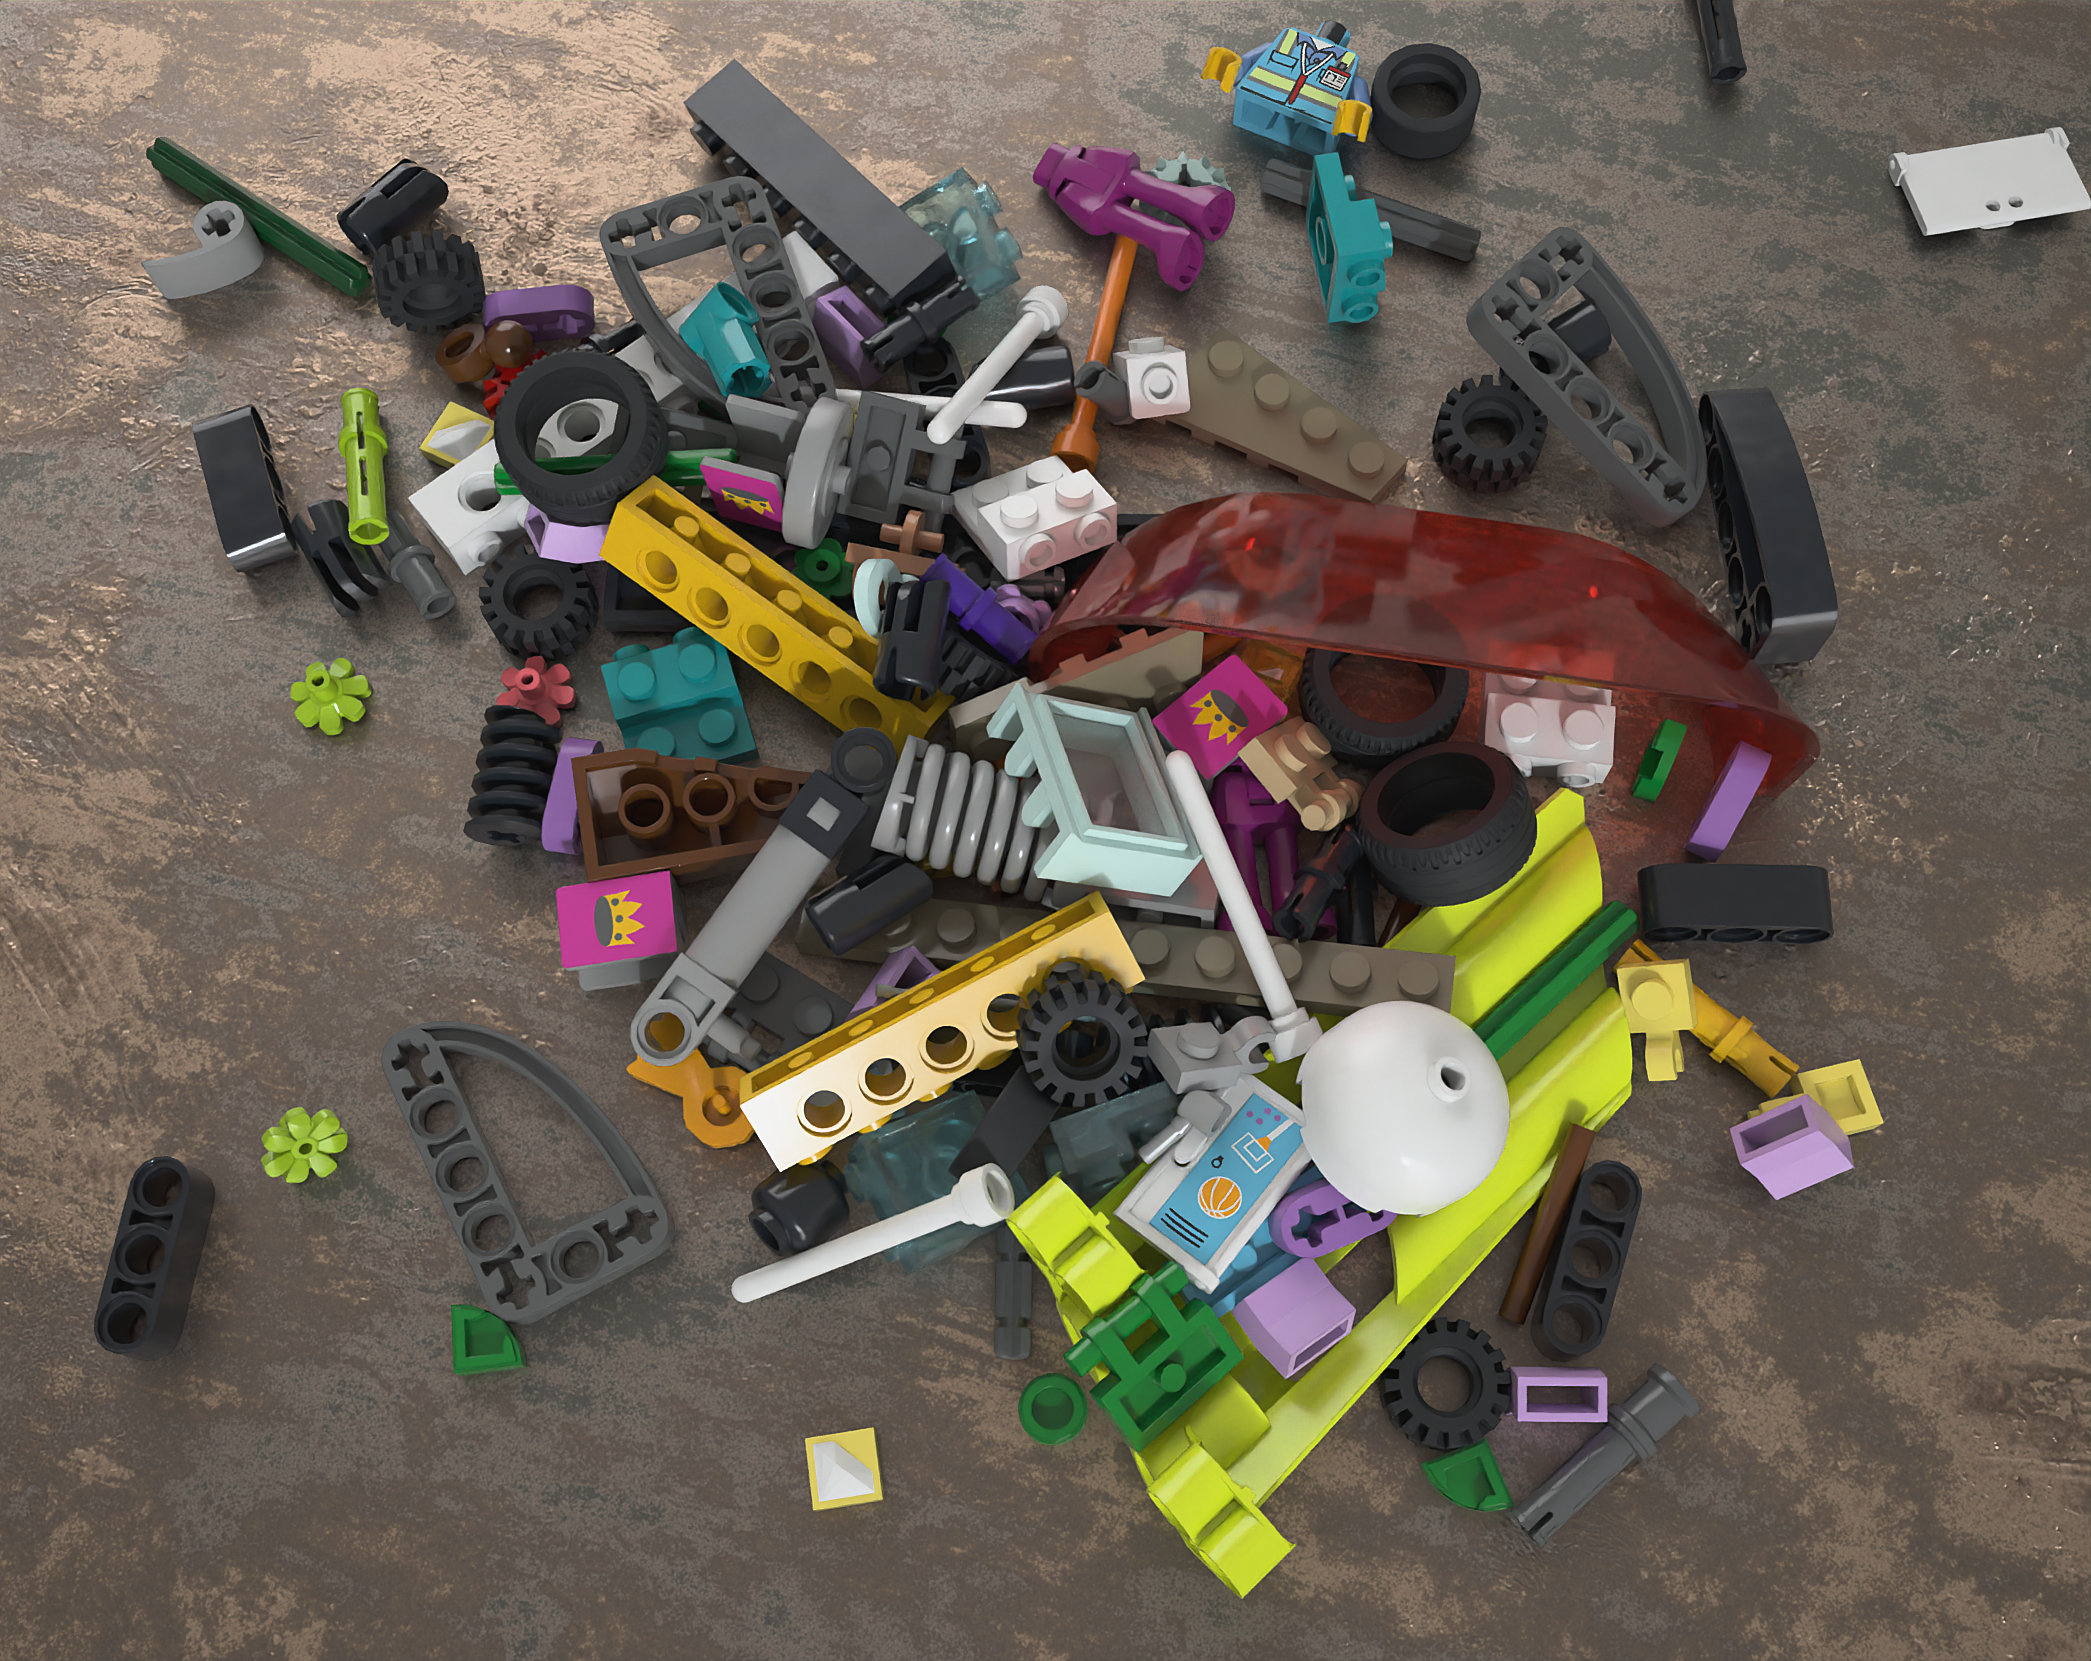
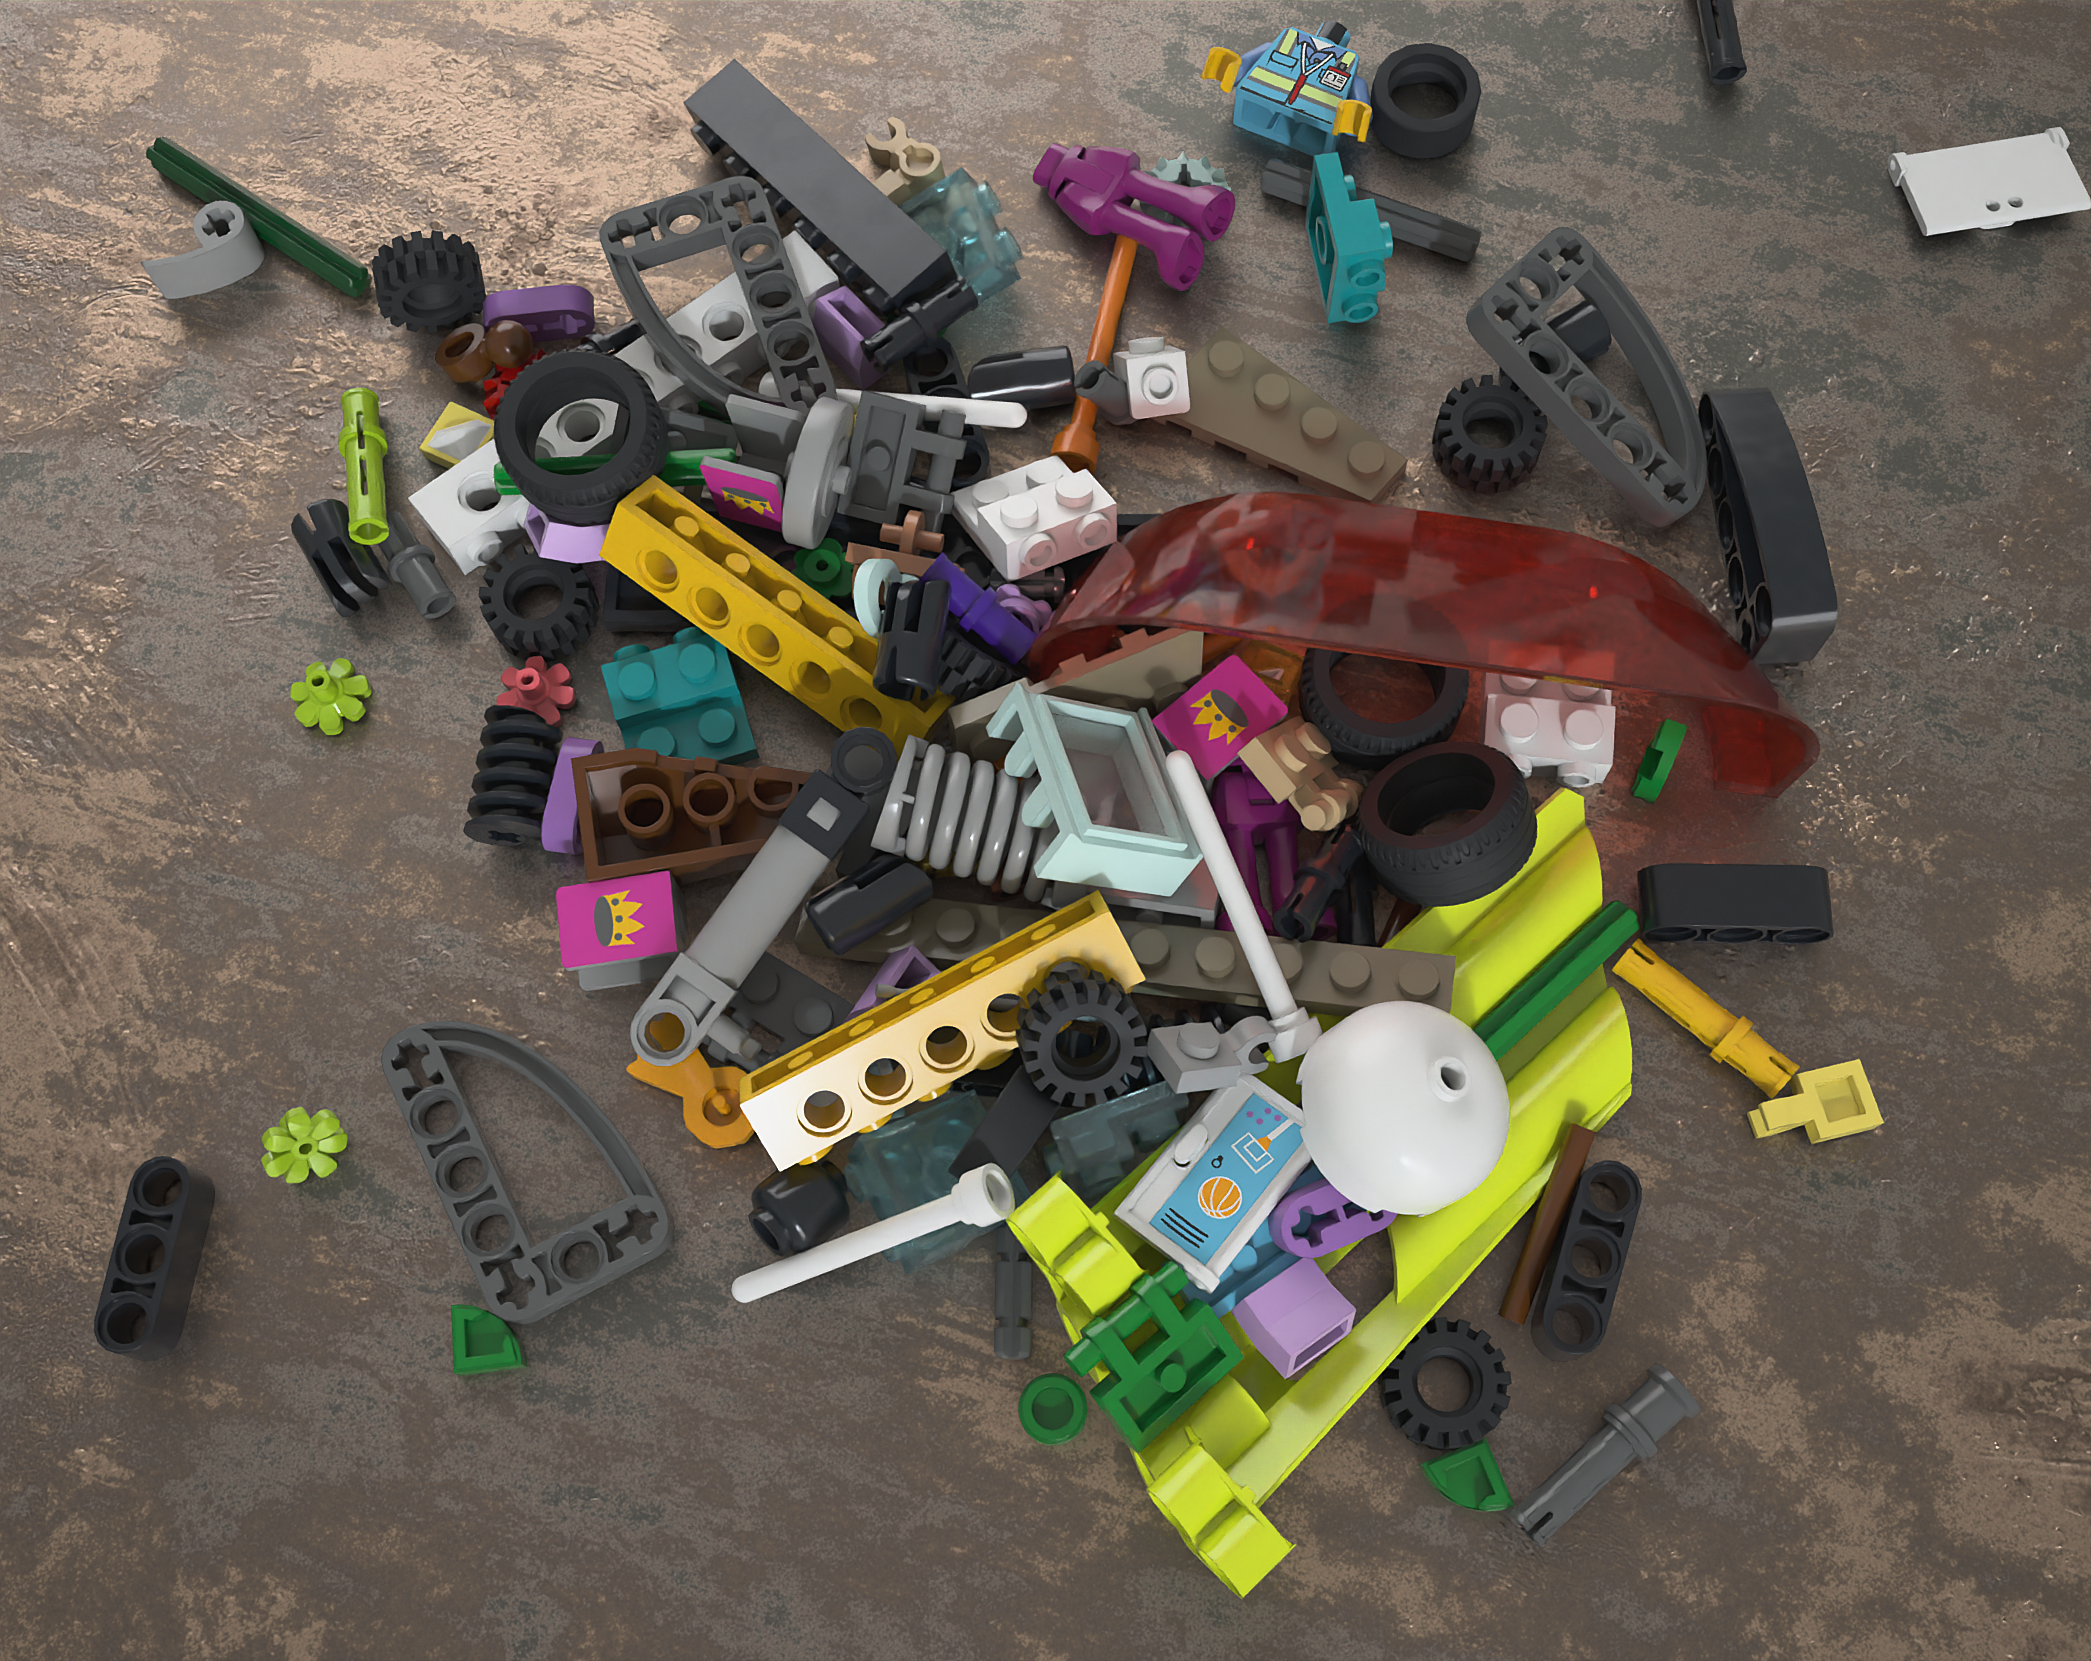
(244, 488): black beam -> none
(392, 206): black arm -> none
(724, 337): teal piece -> none
(844, 1469): tile -> none
(912, 163): none -> tan bar
(1038, 317): white piece -> none
(1197, 1109): light grey hand -> none
(1593, 1389): lavender piece -> none
(1659, 1002): light yellow plate -> none
(1727, 801): medium lavender beam -> none
(1792, 1146): lavender piece -> none

